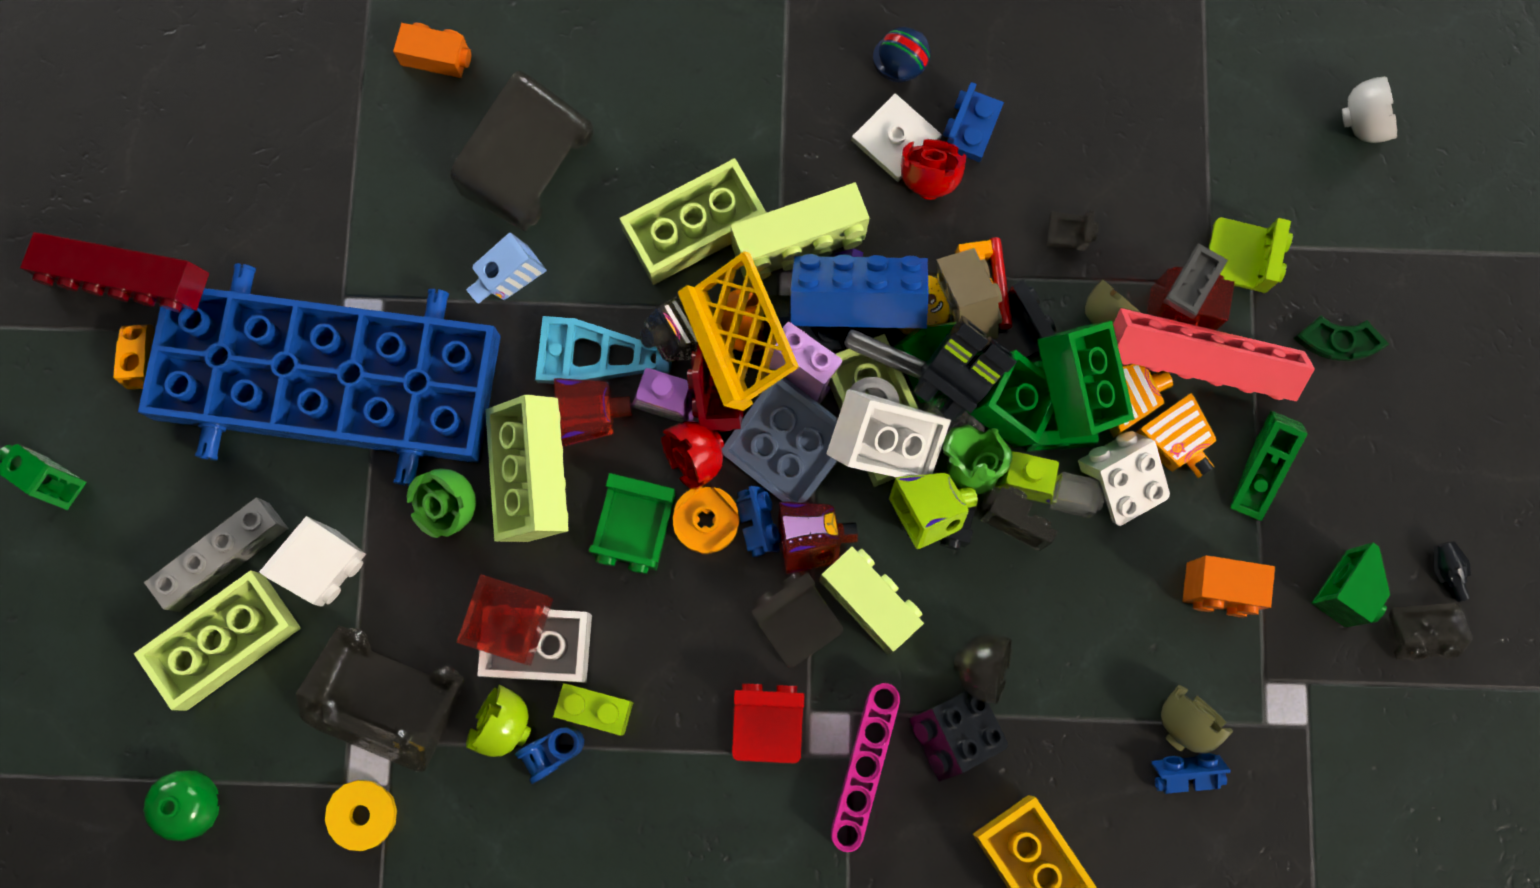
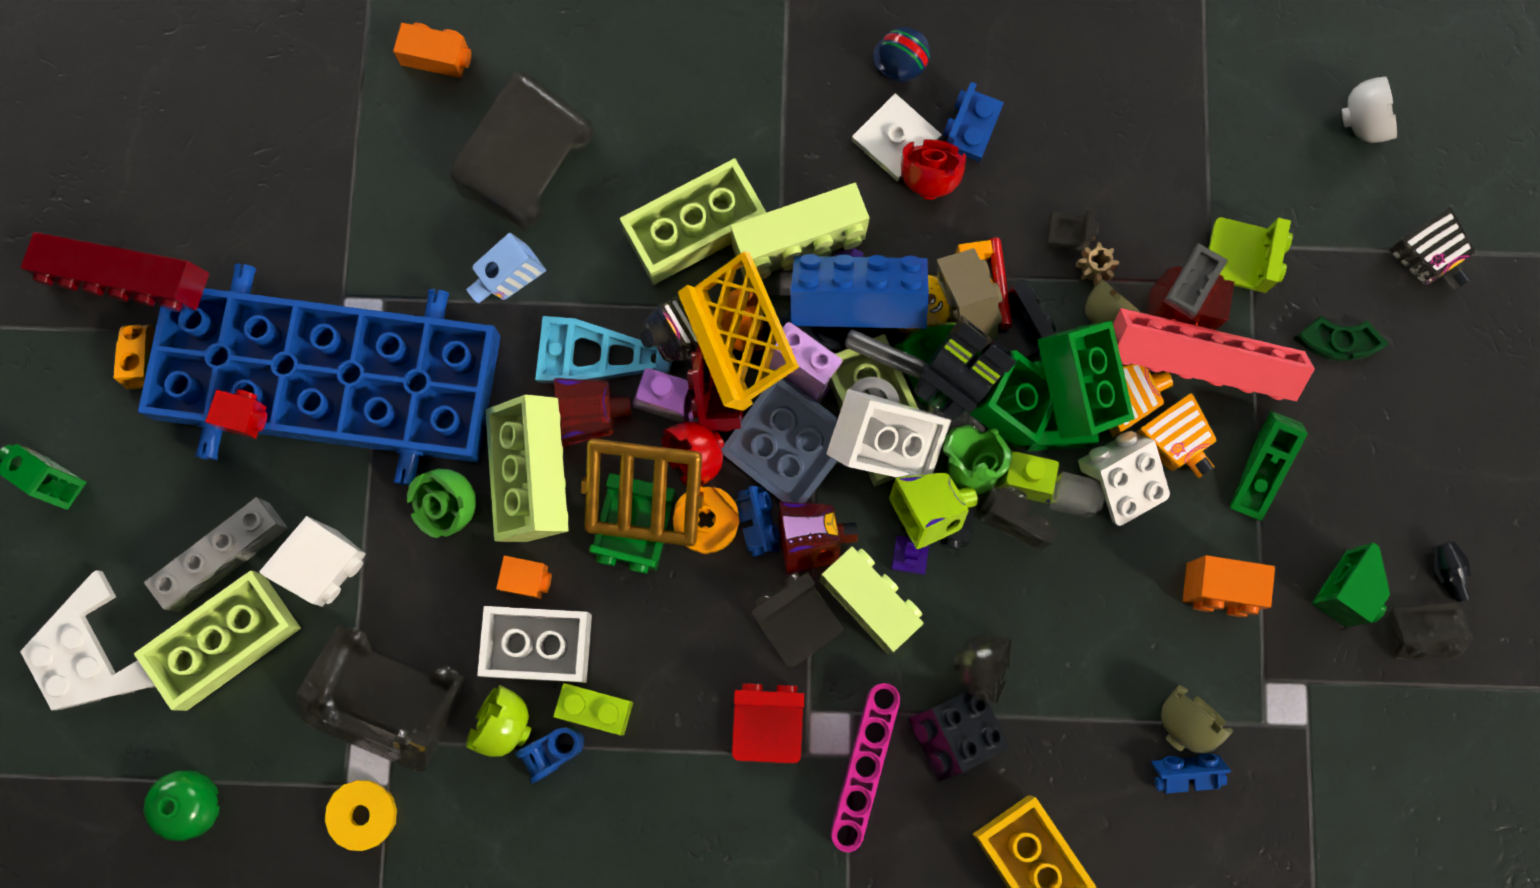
(69, 657): none -> white wing
(237, 413): none -> red brick
(505, 620): clear red brick -> none
(524, 577): none -> orange brick
(661, 457): none -> pearl gold bar
(908, 558): none -> dark purple tile
(1104, 258): none -> tan gear
(1436, 250): none -> clear smoke torso

